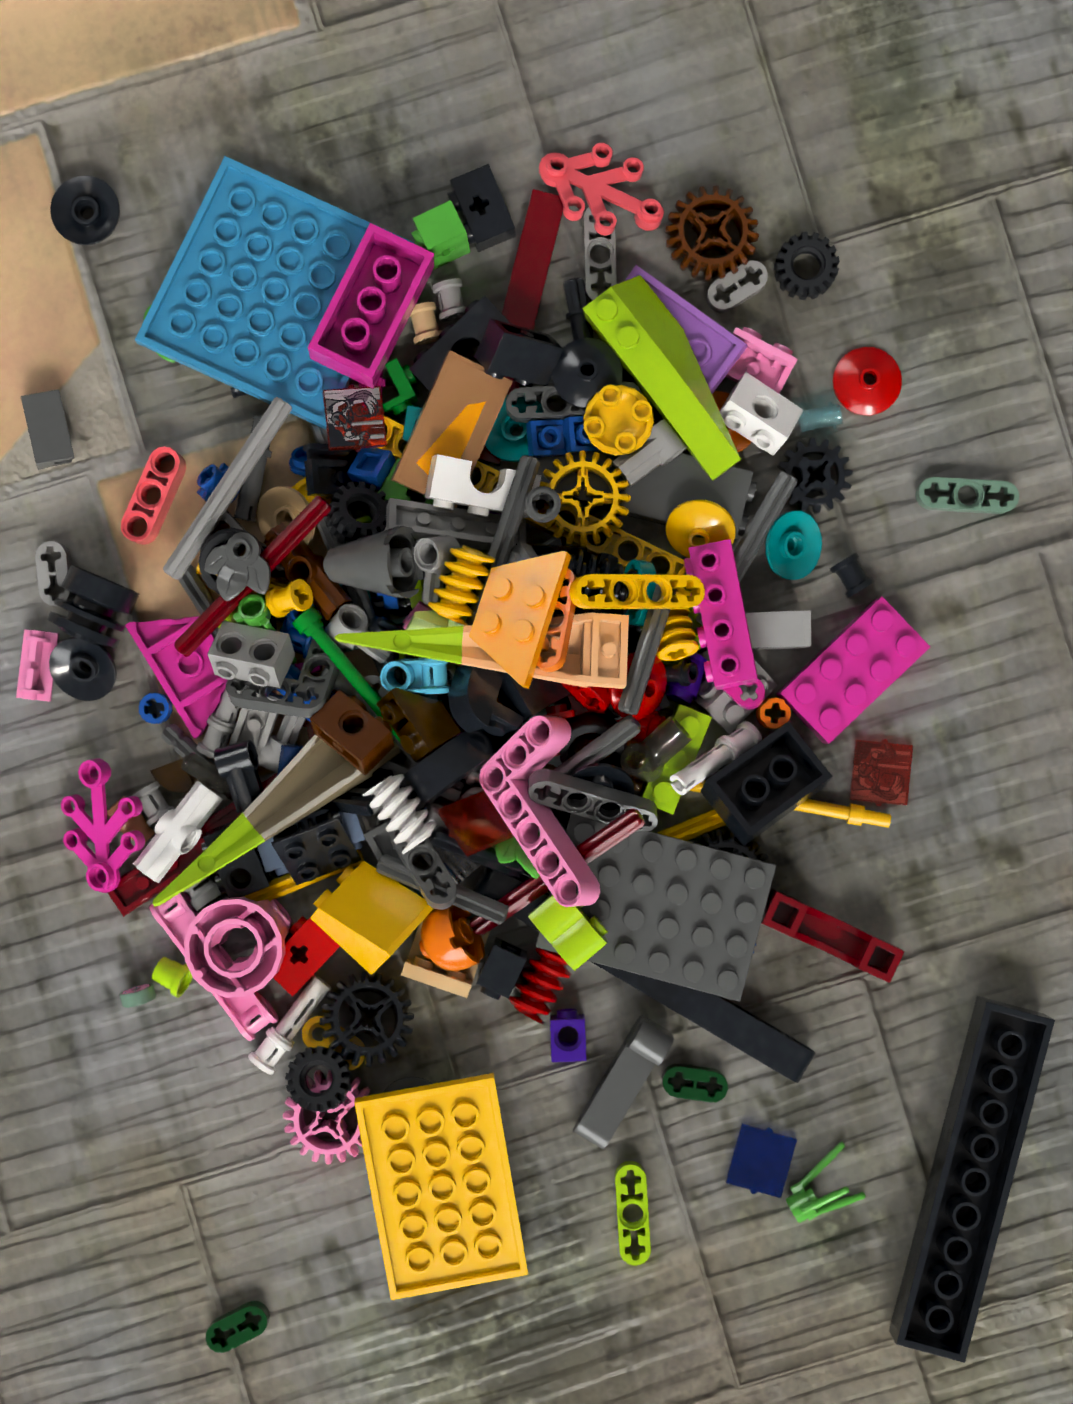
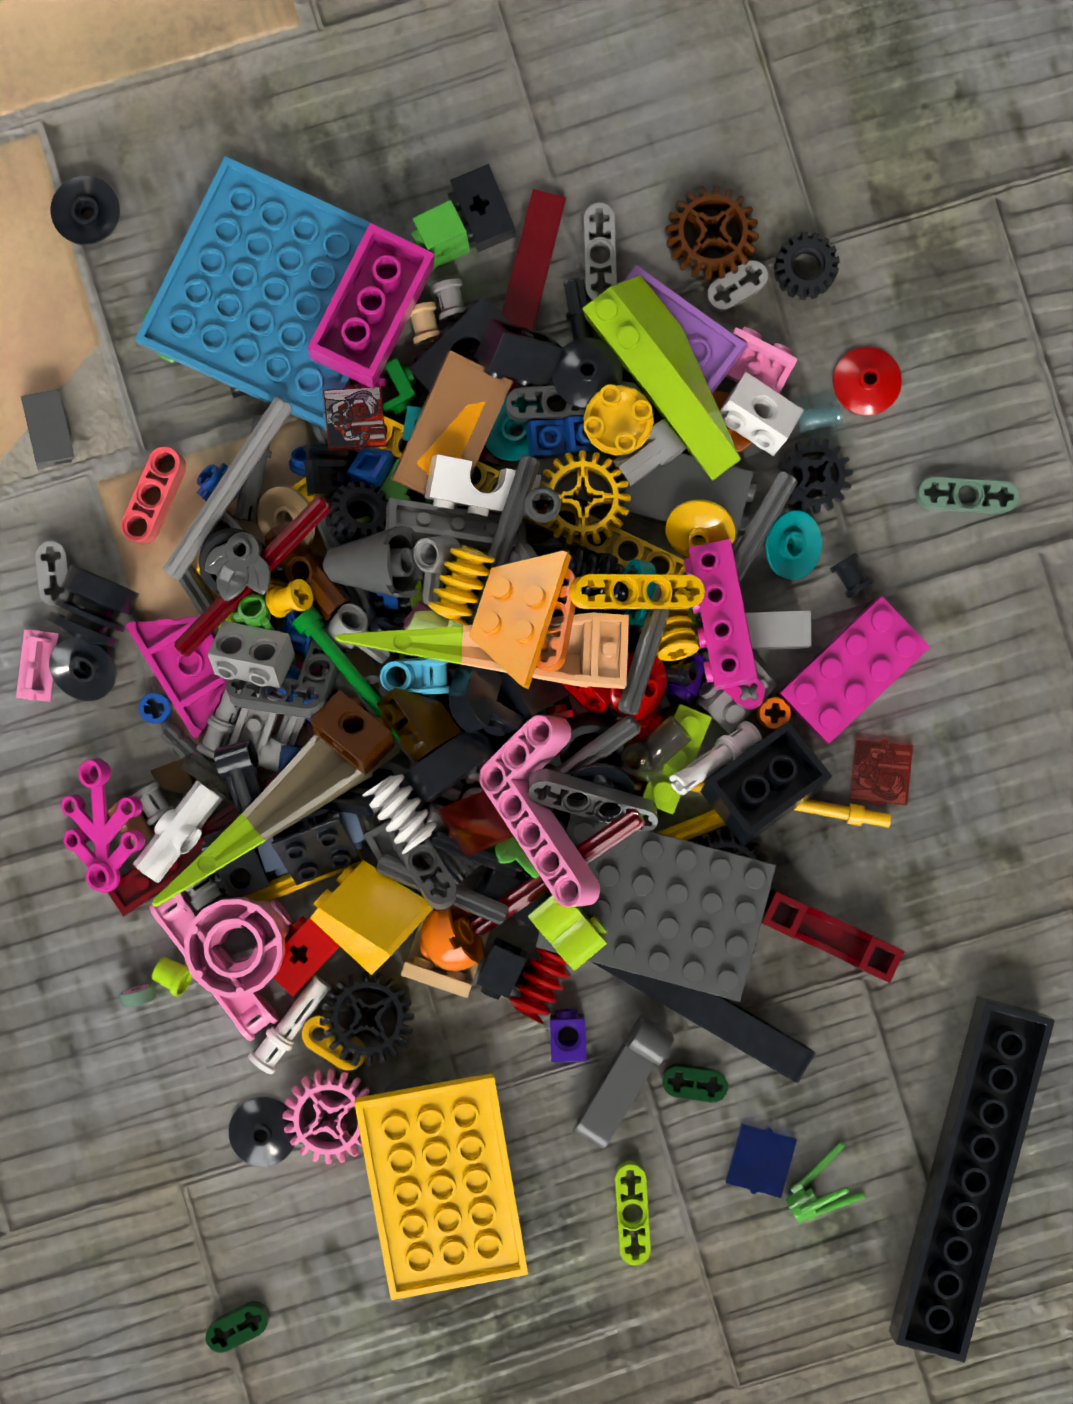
(261, 1114): none -> black dish
(340, 1079): black tyre -> none
(596, 187): coral plant -> none

